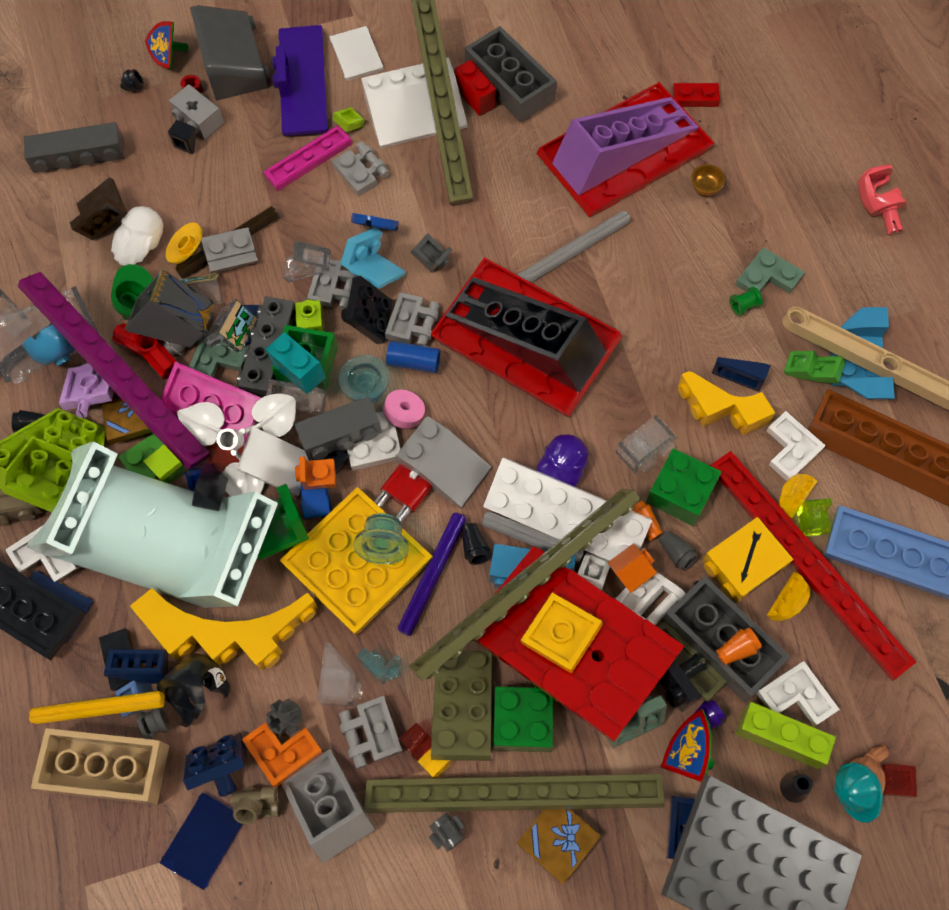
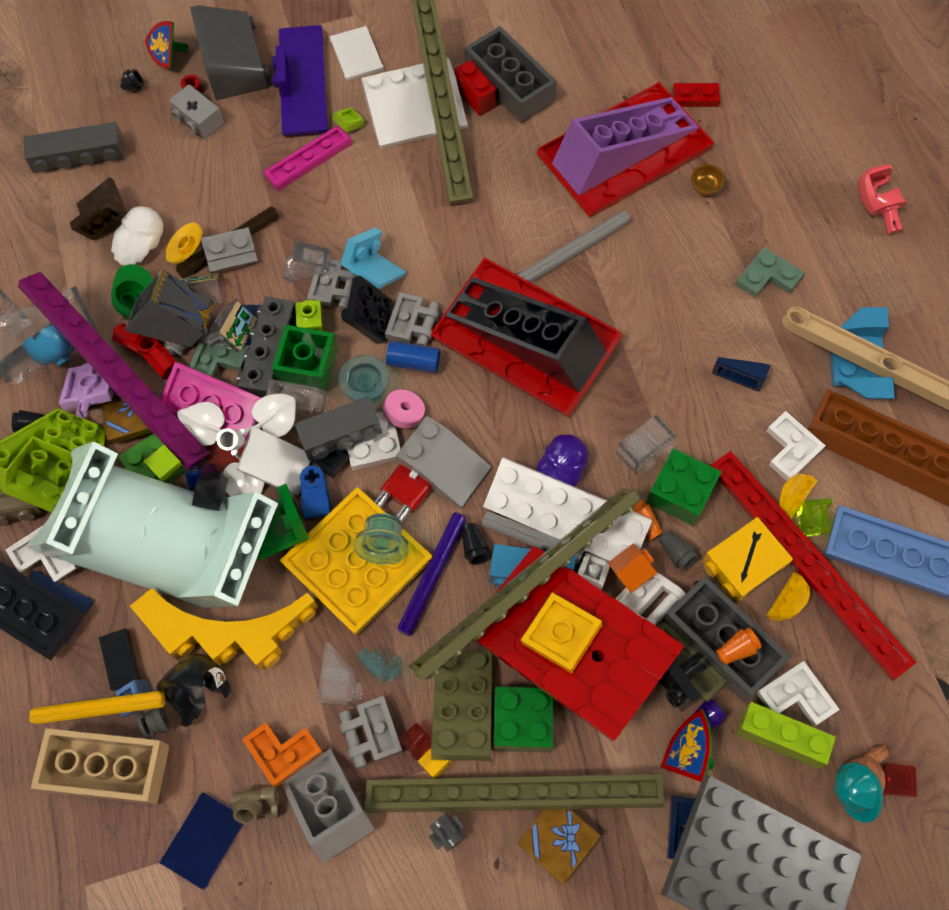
(138, 656): dark blue slope -> none
(183, 136): black slope -> none
(215, 764): dark blue plate -> none
(284, 717): dark grey gear -> none
(295, 363): teal brick -> none
(316, 473): orange bracket -> none
(354, 172): light grey plate -> none
(372, 221): blue tile -> none
(431, 253): dark grey bracket -> none
(647, 718): sand green plate -> none
(712, 404): yellow arch -> none
(746, 301): green bush -> none
(790, 789): black cone -> none
(810, 367): bright green slope -> none

